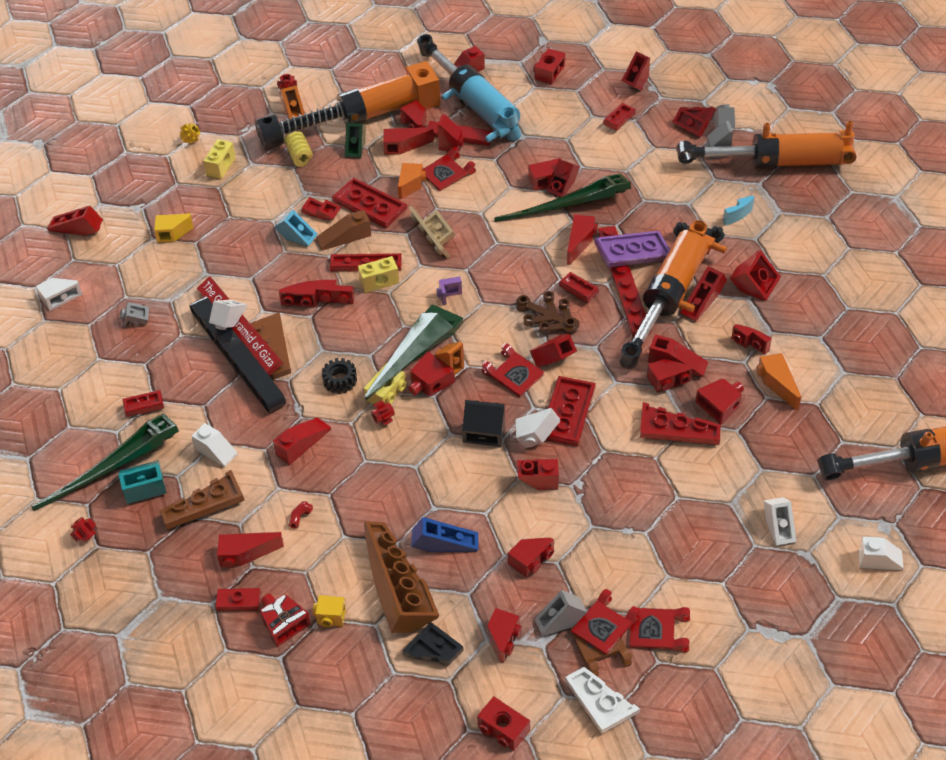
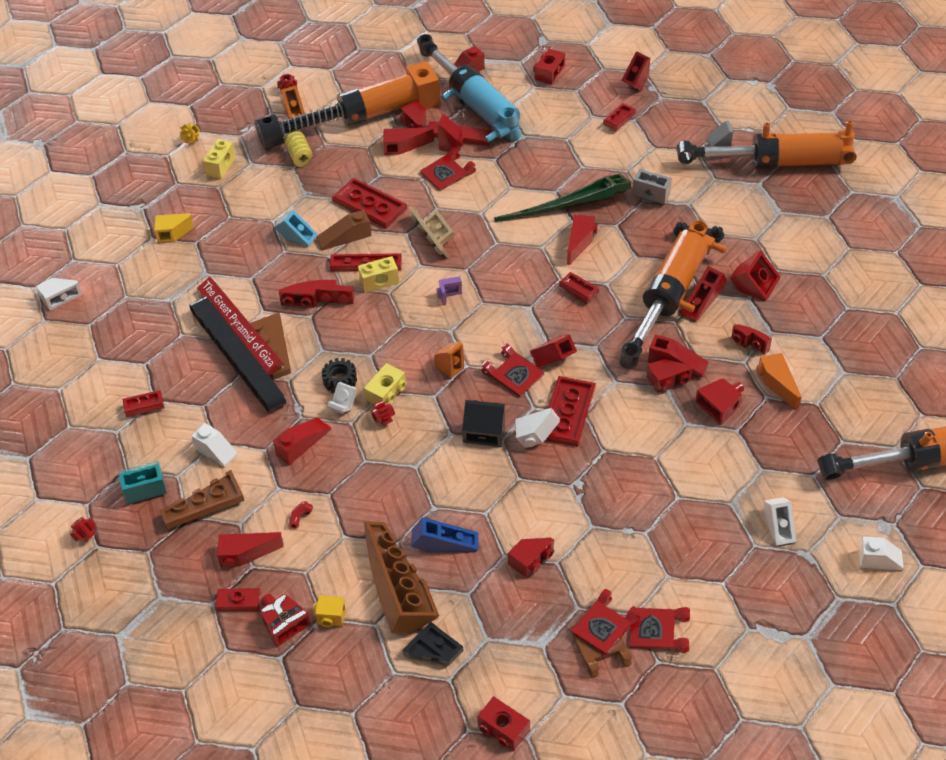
(77, 222): red slope -> none
(134, 313): light grey bracket -> none
(142, 441): dark green plate -> none
(226, 313): white slope -> none
(320, 210): red slope -> none
(343, 398): none -> white bracket
(355, 139): dark green slope -> none
(410, 179): orange slope -> none
(426, 333): plate -> none
(430, 375): red torso -> none
(502, 631): red slope -> none
(539, 473): red slope -> none
(541, 173): red slope -> none
(560, 613): light grey slope -> none
(563, 177): red slope -> none
(567, 323): reddish brown plant -> none
(599, 701): white wing -> none
(626, 289): red plate -> none
(632, 248): medium lavender tile -> none
(651, 186): none -> light grey brick
(677, 427): red wing -> none
(694, 119): red wing -> none
(724, 113): light grey slope -> none
(738, 212): medium azure slope -> none

